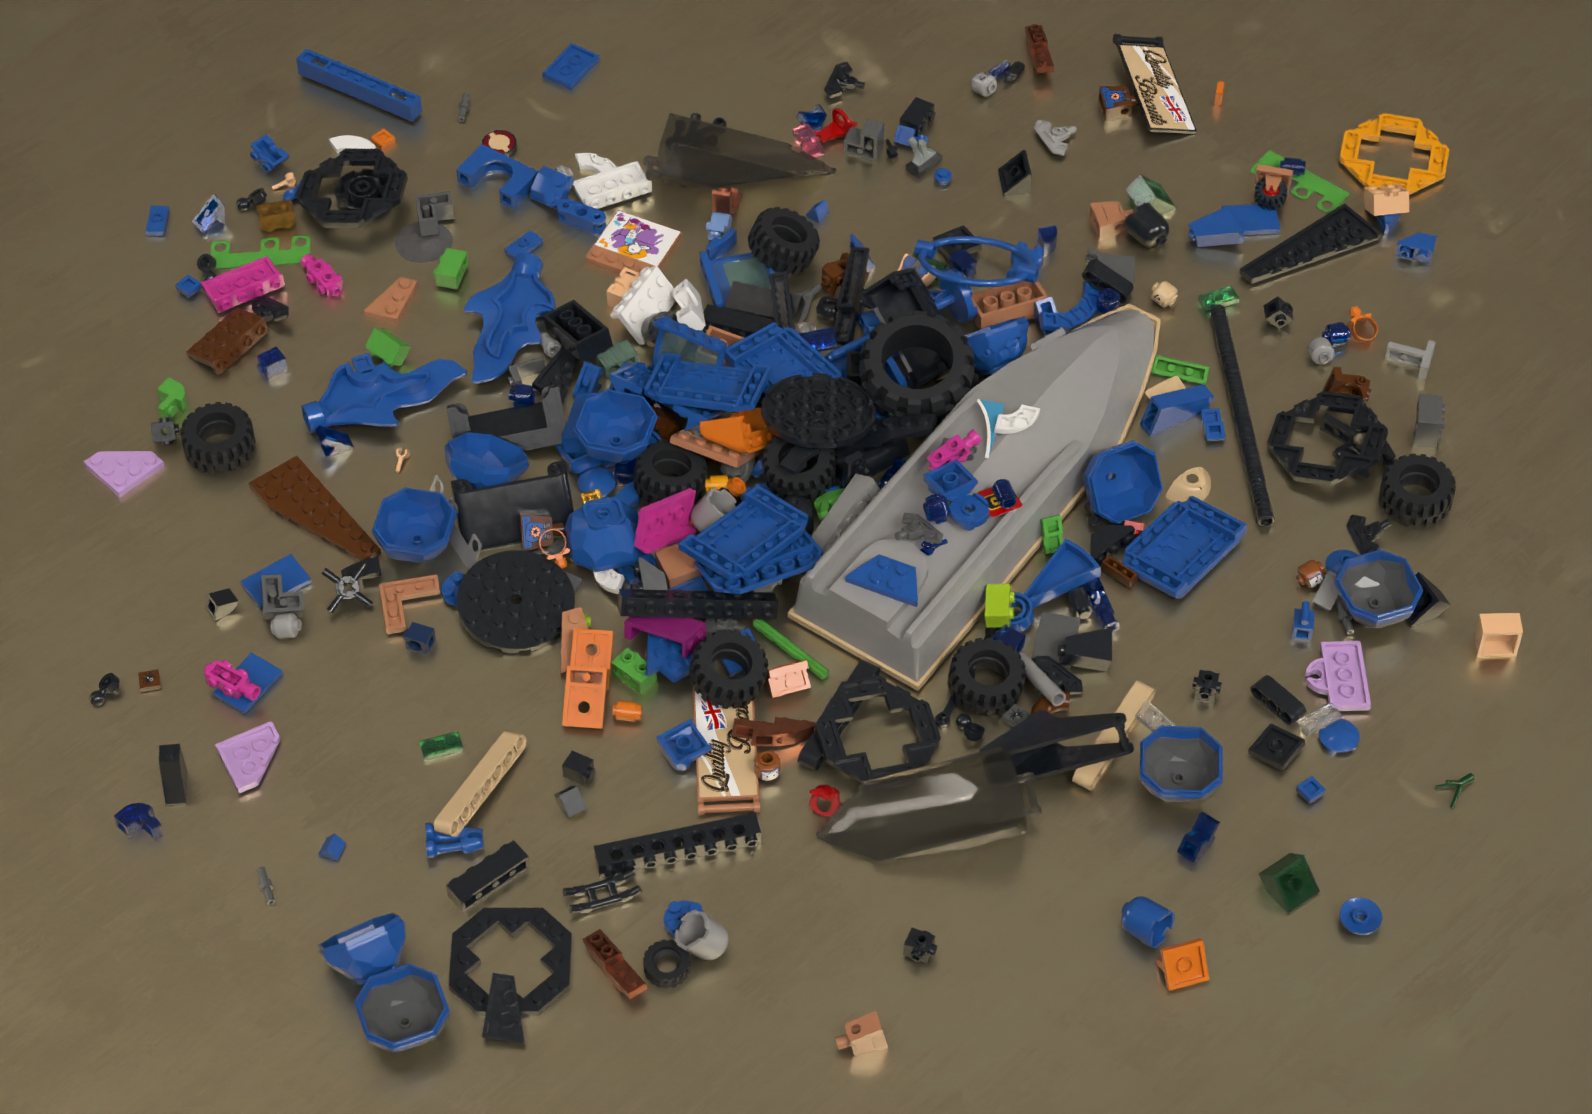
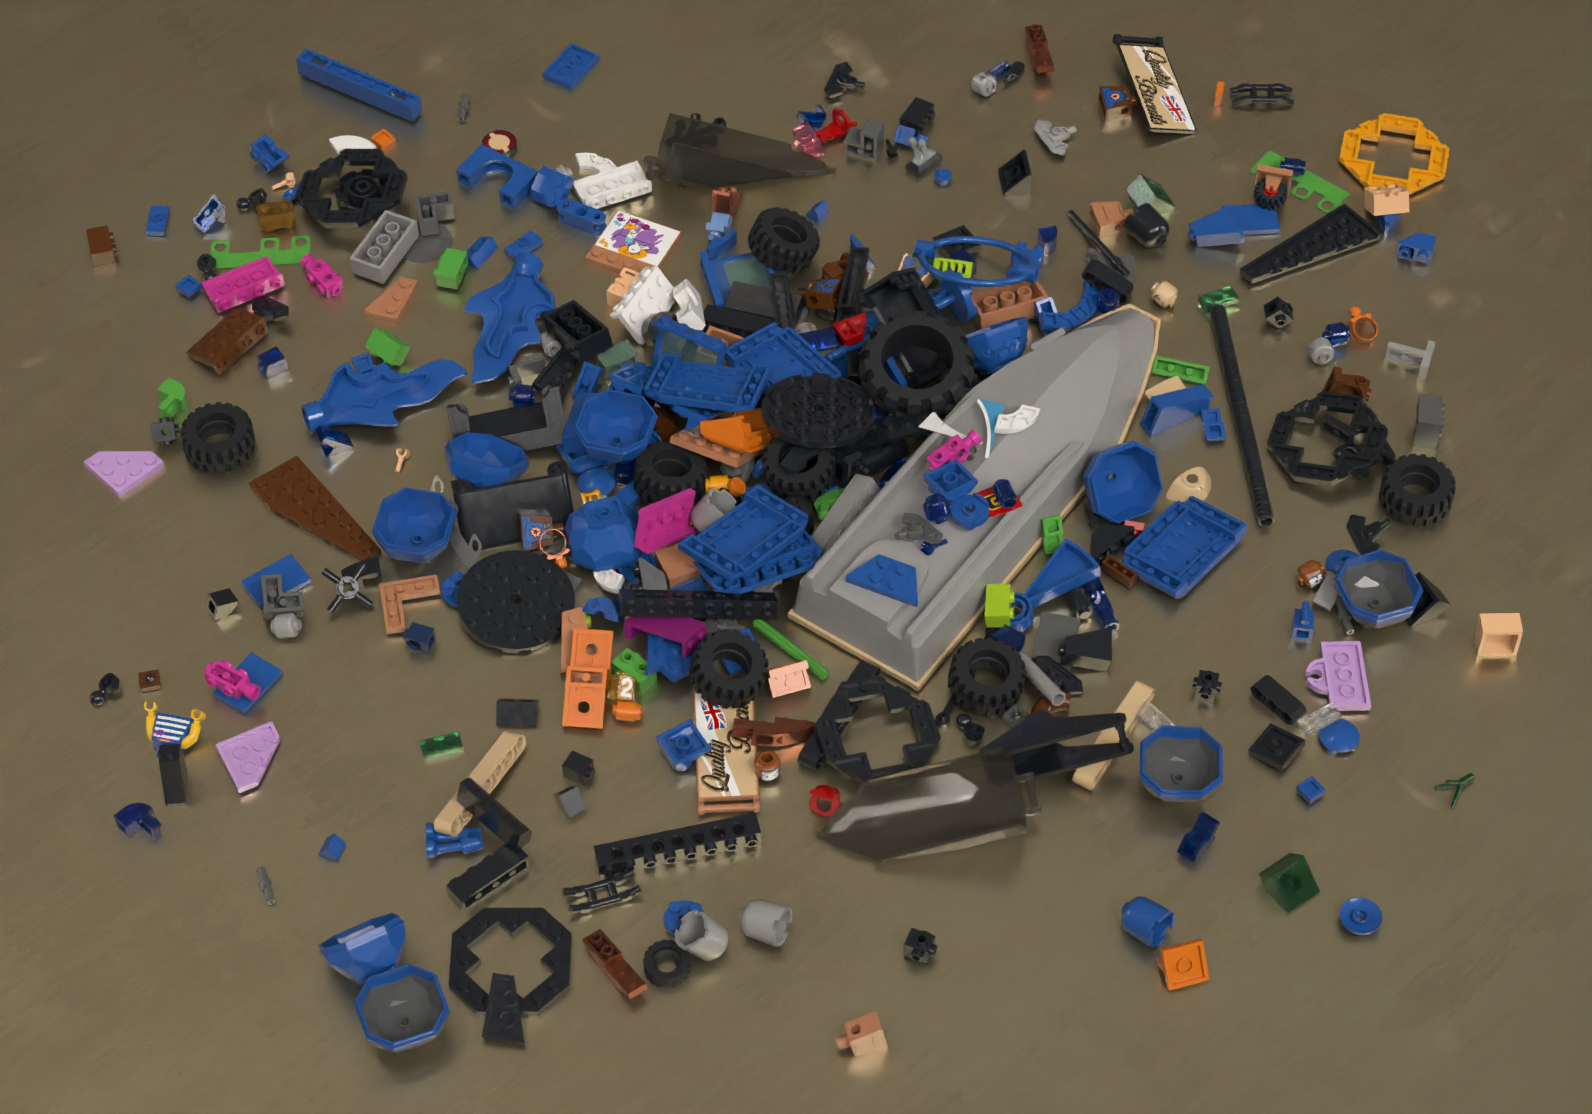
(101, 245): none -> reddish brown brick
(172, 729): none -> torso
(384, 246): none -> light grey brick
(480, 251): none -> blue slope
(493, 815): none -> black brick
(516, 712): none -> black panel
(604, 605): none -> blue cylinder
(621, 687): none -> clear yellow brick
(766, 921): none -> light grey cylinder
(822, 293): none -> reddish brown torso
(851, 329): none -> red wing
(934, 424): none -> white sticker
(945, 263): none -> lime slope
(1115, 261): none -> black bar
(1253, 98): none -> black piece

